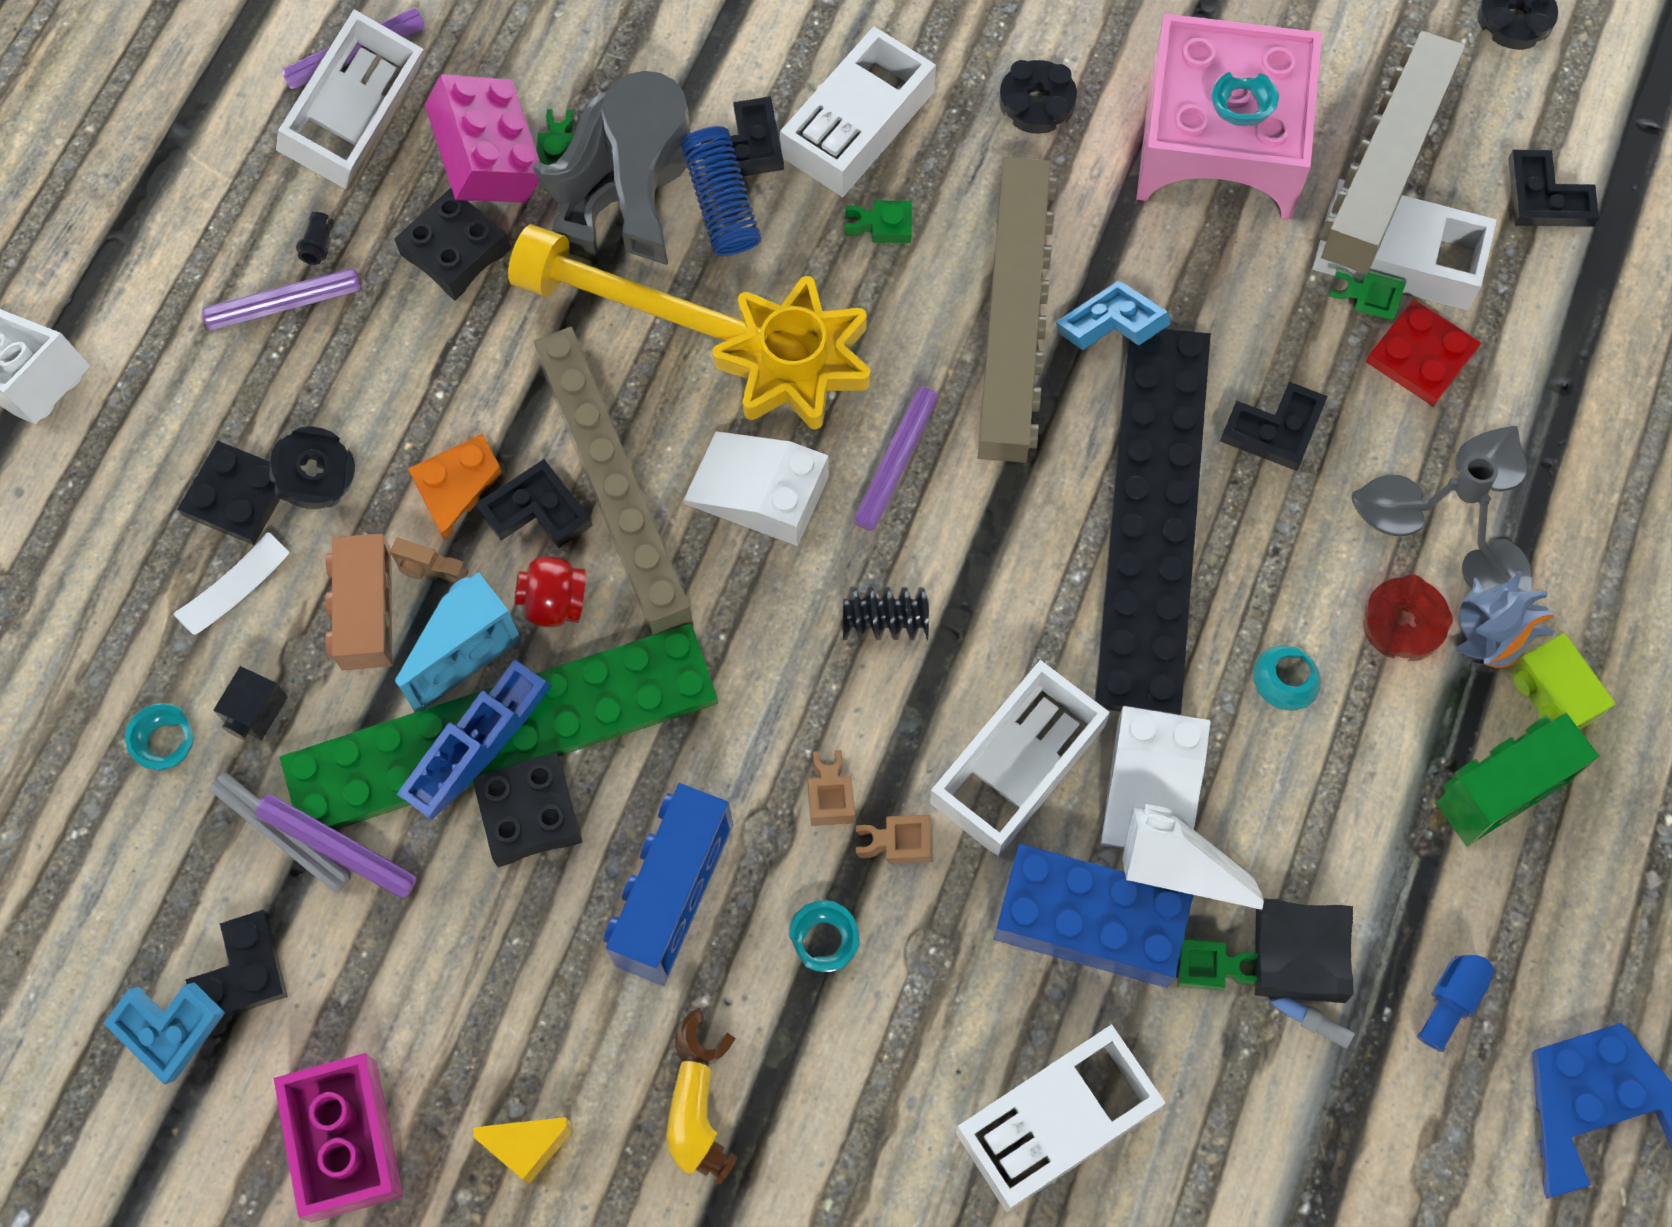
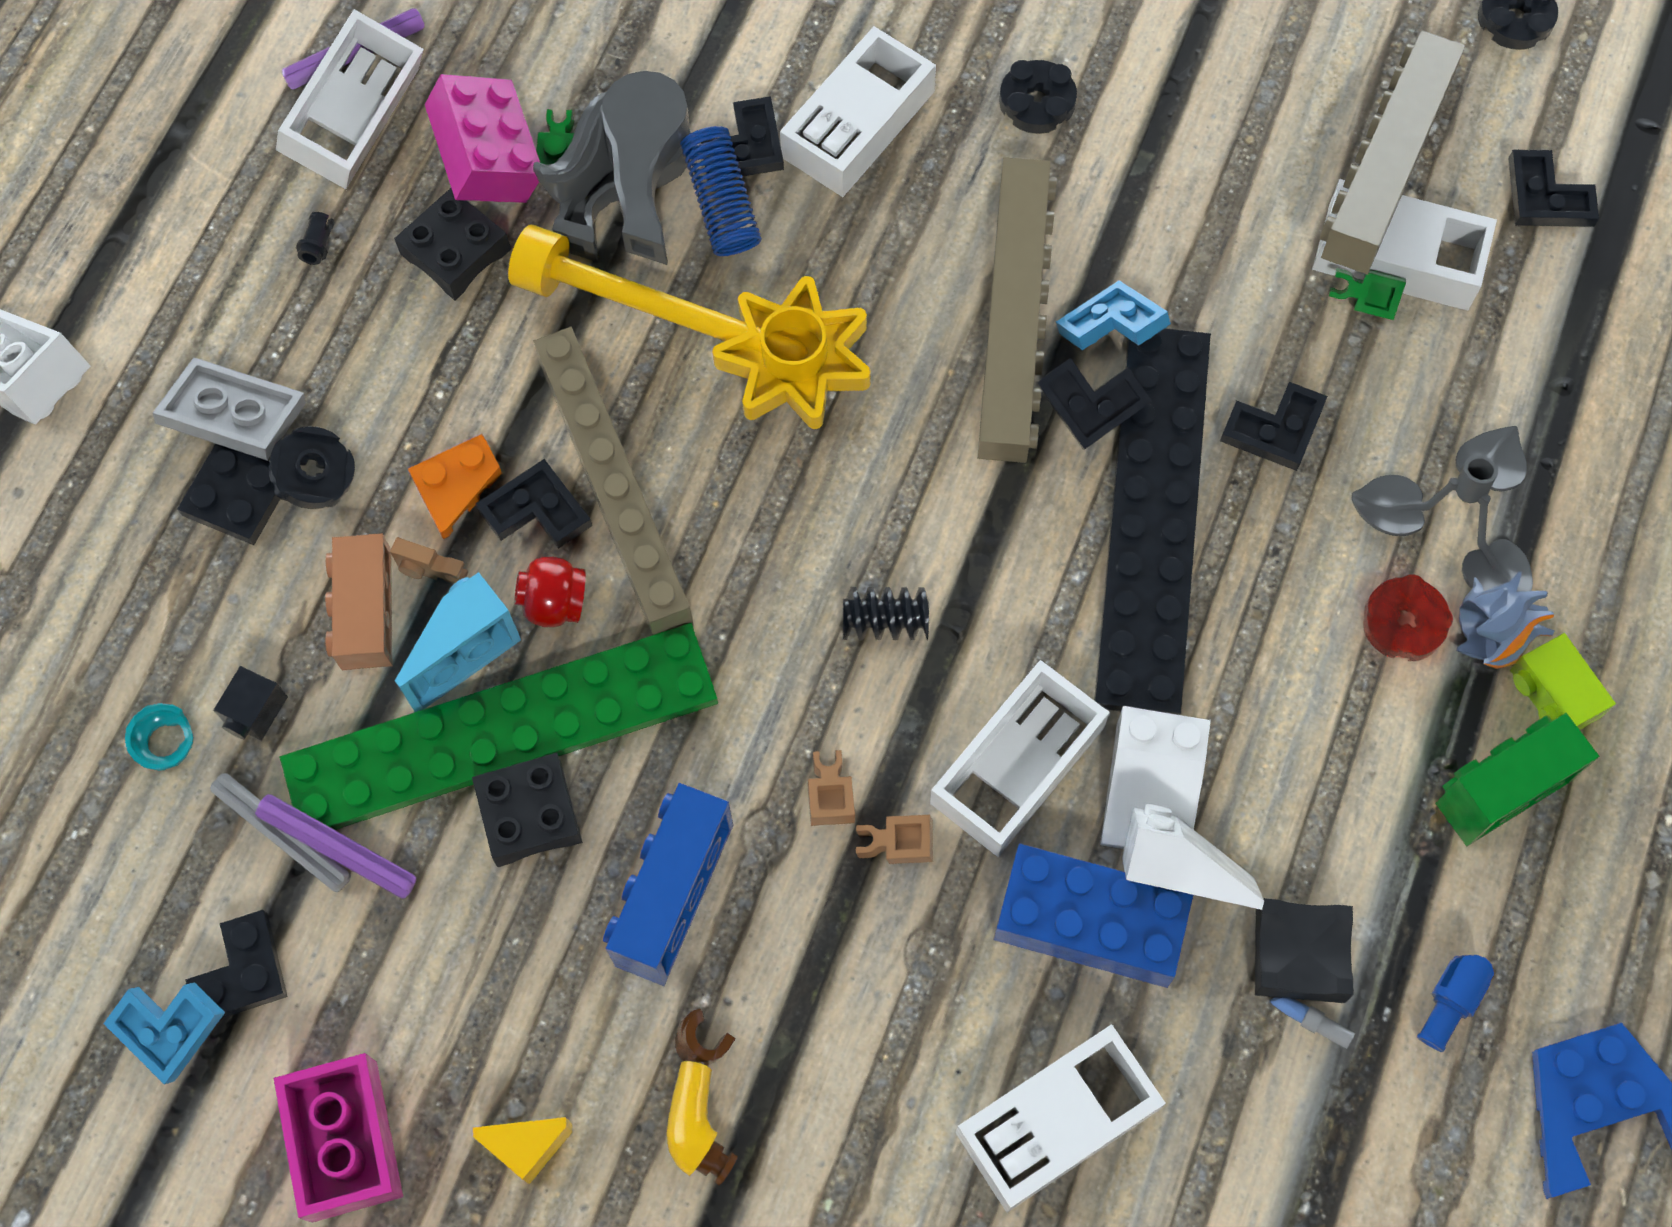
(229, 408): none -> light grey plate
(233, 585): white sticker -> none
(281, 299): medium lavender axle -> none
(475, 741): blue slope -> none
(760, 484): white slope -> none
(834, 914): teal piece -> none
(887, 221): green plate -> none
(895, 458): medium lavender axle -> none
(1091, 412): none -> black plate
(1189, 138): bright pink container -> none
(1206, 966): green plate -> none
(1262, 90): teal piece -> none
(1278, 693): teal piece -> none
(1423, 352): red plate -> none

